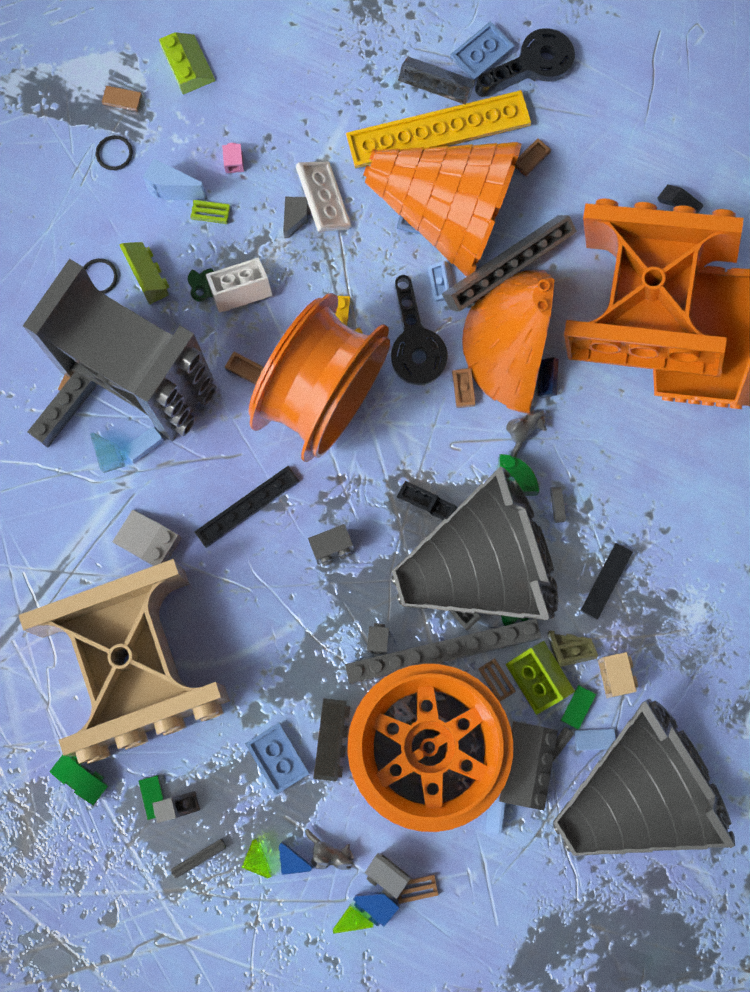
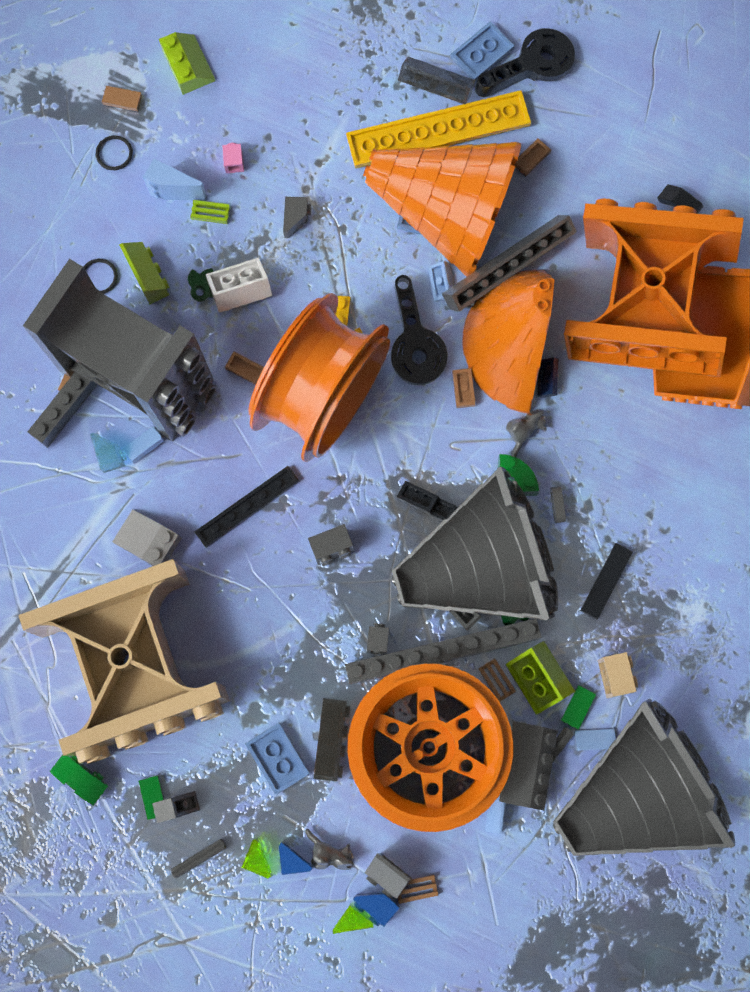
(323, 196): white tile -> none
(572, 649): olive wing -> none

